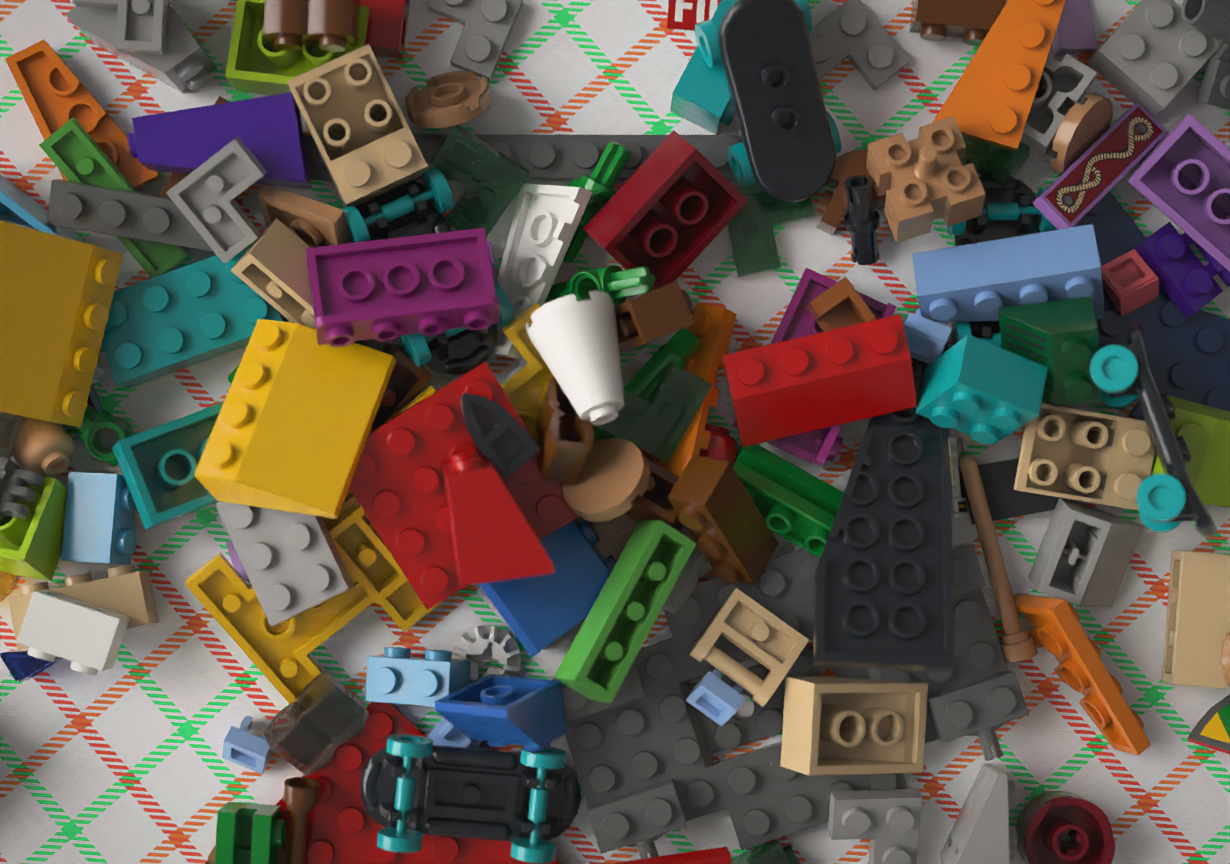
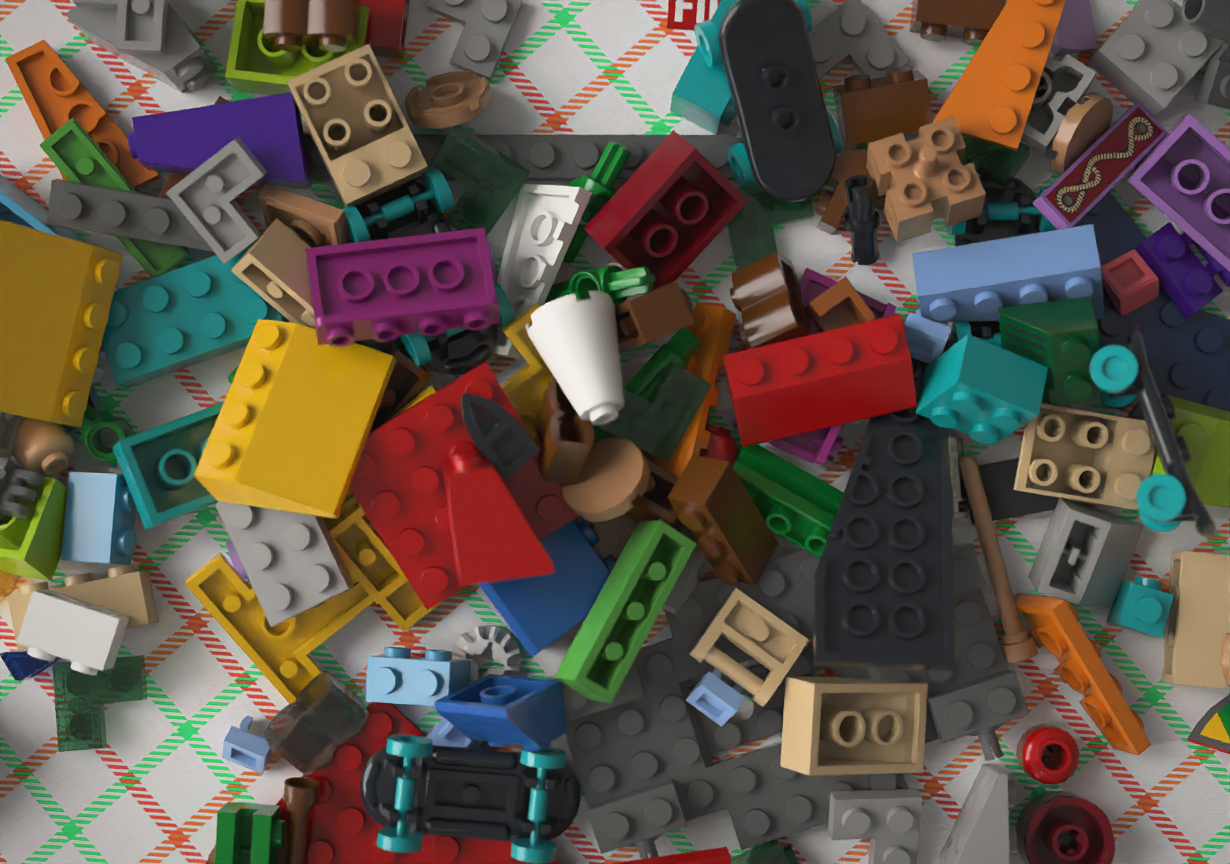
(82, 700): none -> clear green plate
(769, 302): none -> reddish brown brick
(882, 105): none -> reddish brown brick
(1061, 759): none -> red head
(1141, 607): none -> teal brick

